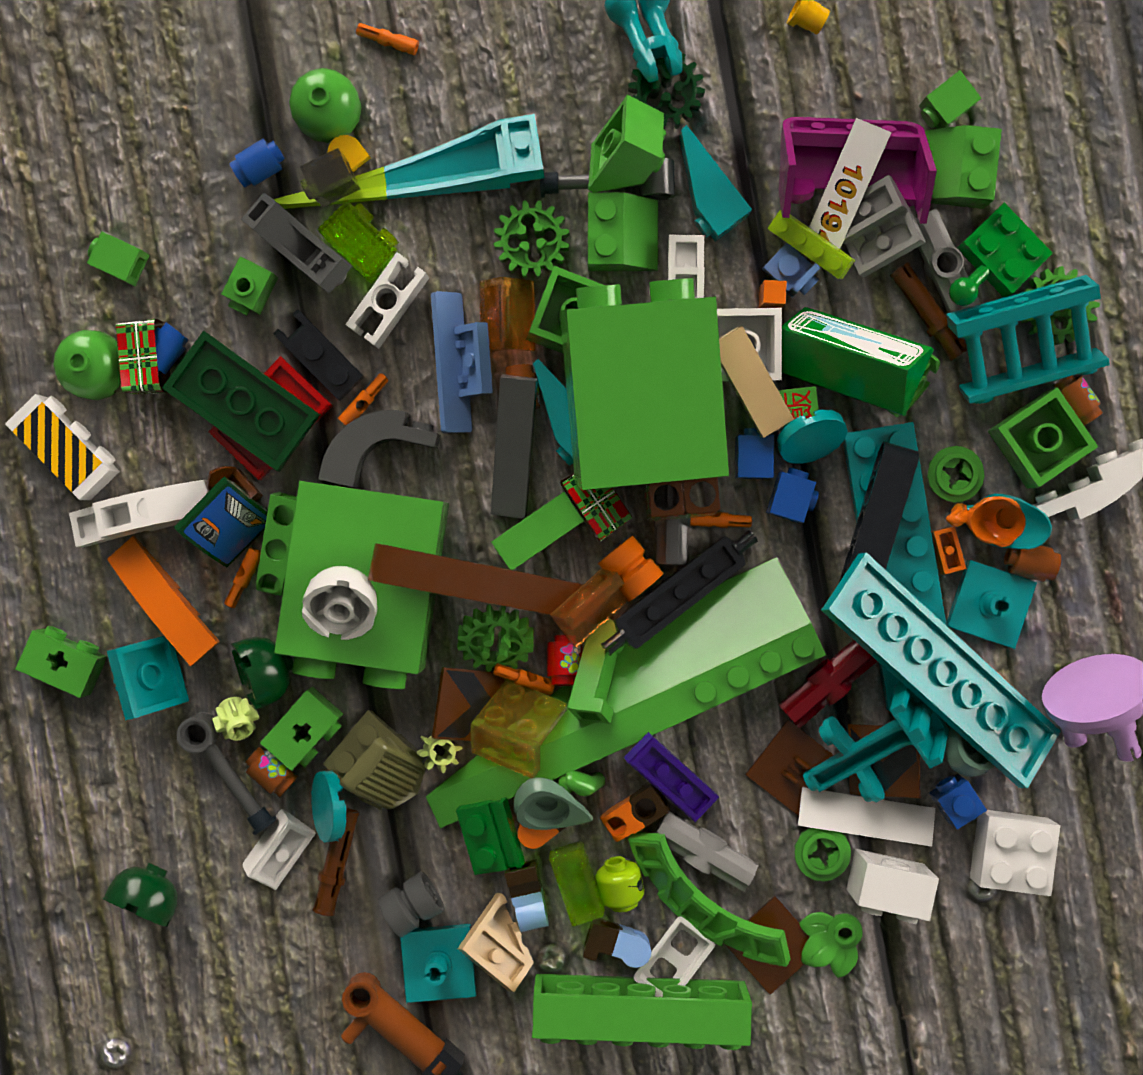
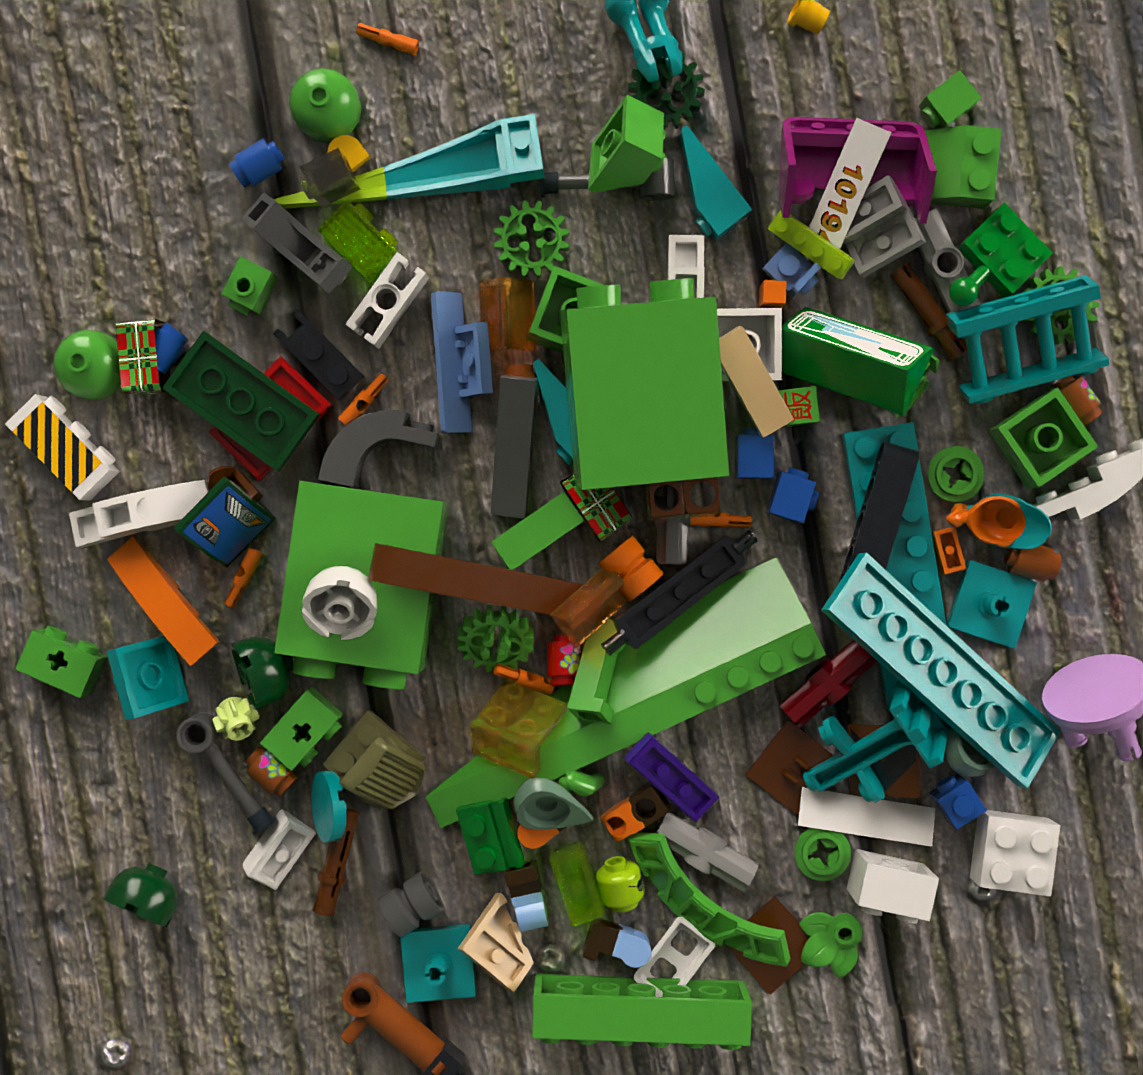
(117, 258): bright green brick -> none
(276, 543): bright green leg -> none
(433, 757): yellowish green gear -> none
(460, 700): piece -> none
(622, 232): bright green slope -> none
(813, 437): teal tile -> none

